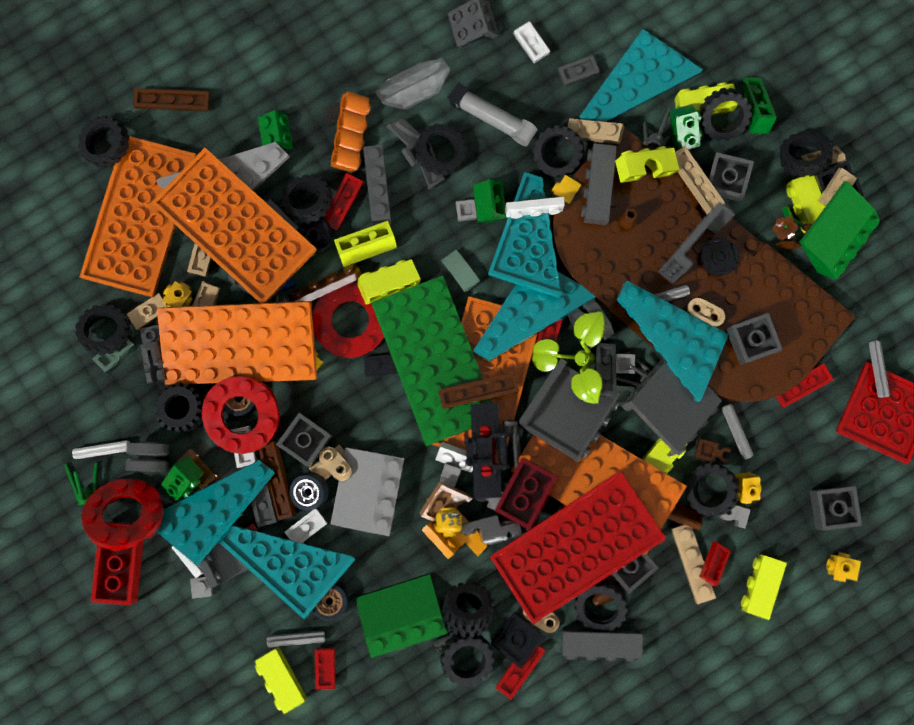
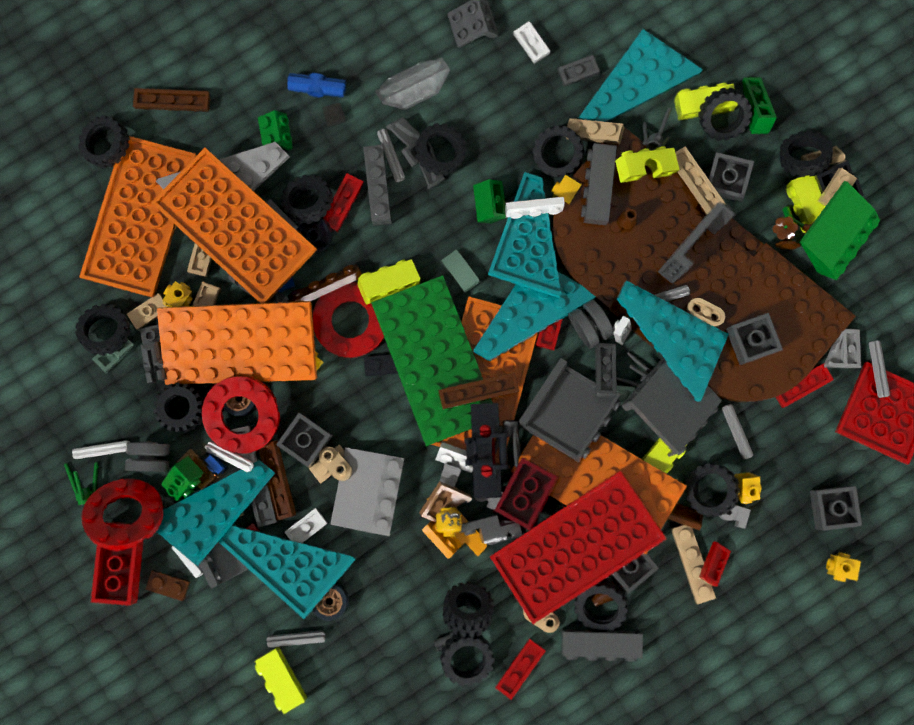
(167, 585): none -> reddish brown plate
(200, 588): light grey plate -> none
(215, 465): none -> blue plate
(229, 457): none -> white axle
(300, 488): wheel -> none
(316, 85): none -> blue piece
(325, 668): red plate -> none
(350, 132): orange brick -> none
(365, 243): neon yellow brick -> none
(391, 155): none -> light grey axle
(401, 616): green slope -> none
(466, 210): light grey plate -> none
(517, 640): black tile -> none
(520, 130): light grey piece -> none
(589, 382): lime plant -> none
(622, 329): none -> white plate
(623, 362): light grey plate -> none
(685, 127): green brick -> none
(709, 451): reddish brown plate -> none
(719, 257): black tile -> none
(763, 586): neon yellow brick -> none
(845, 351): none -> light grey wing

